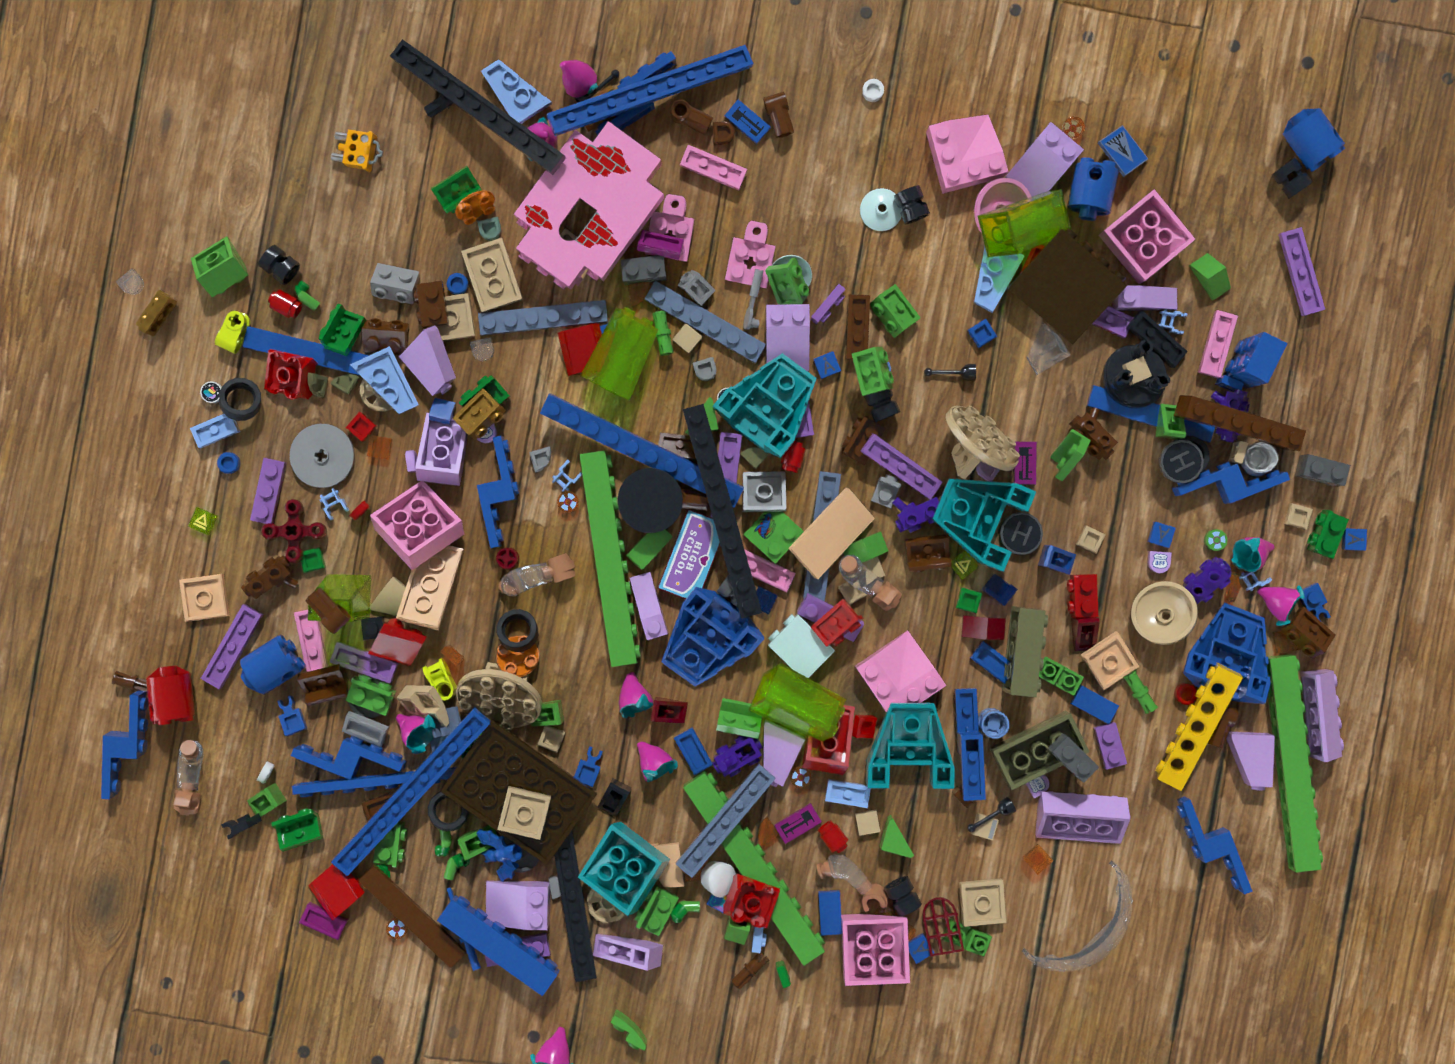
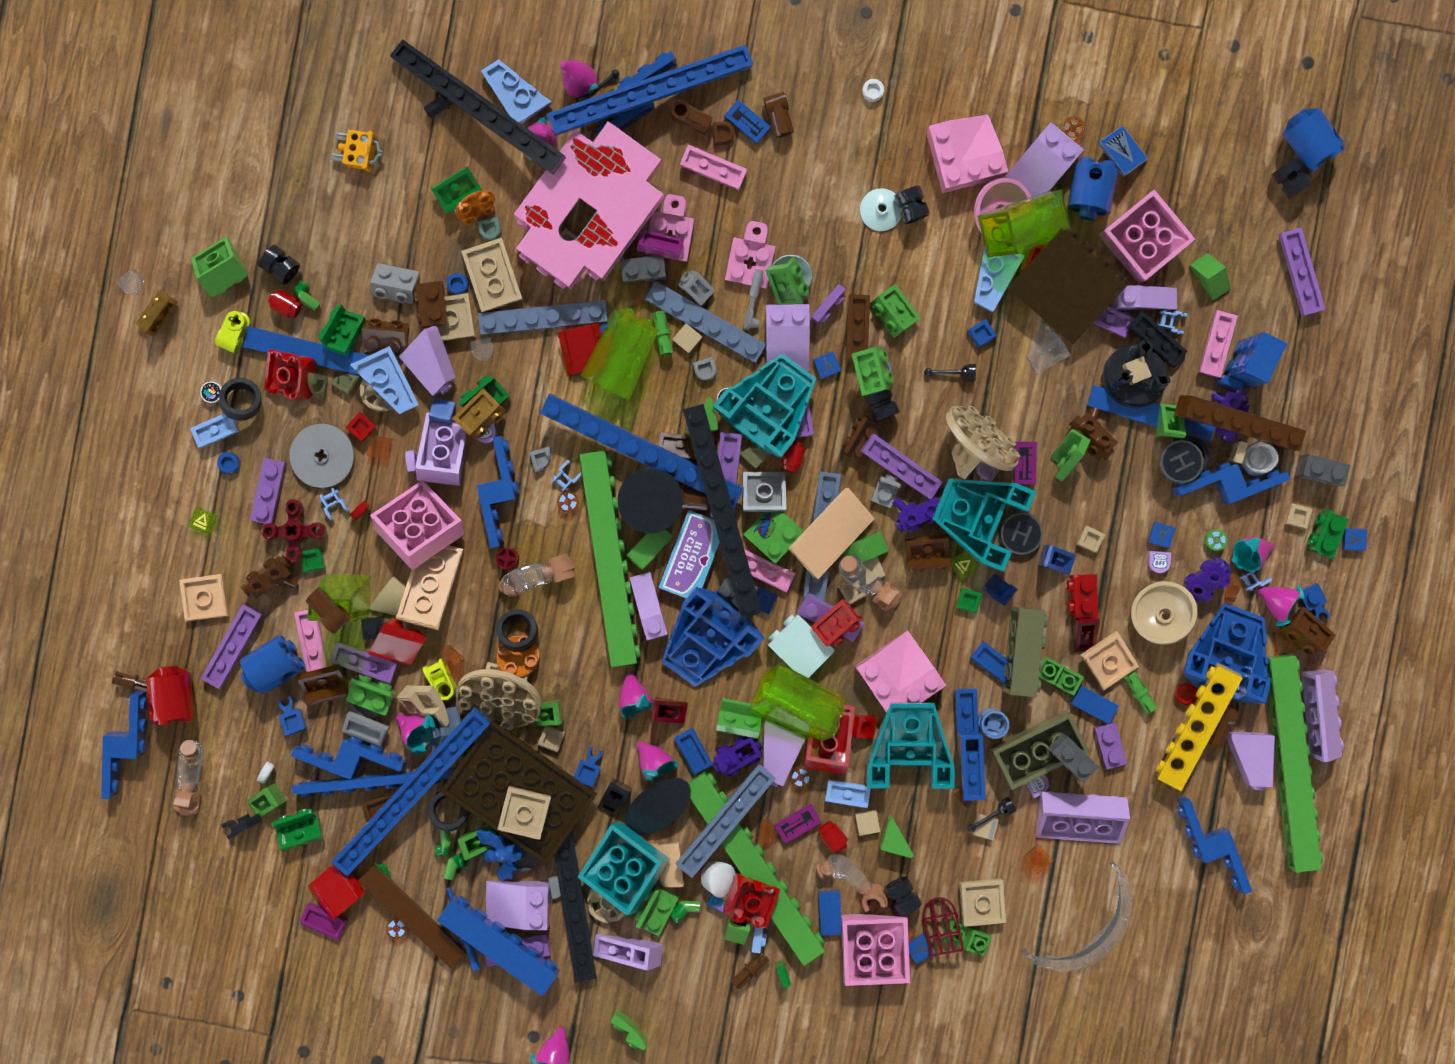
(390, 849): bright green bracket -> none
(658, 806): none -> black shield
(983, 627): dark red slope -> none

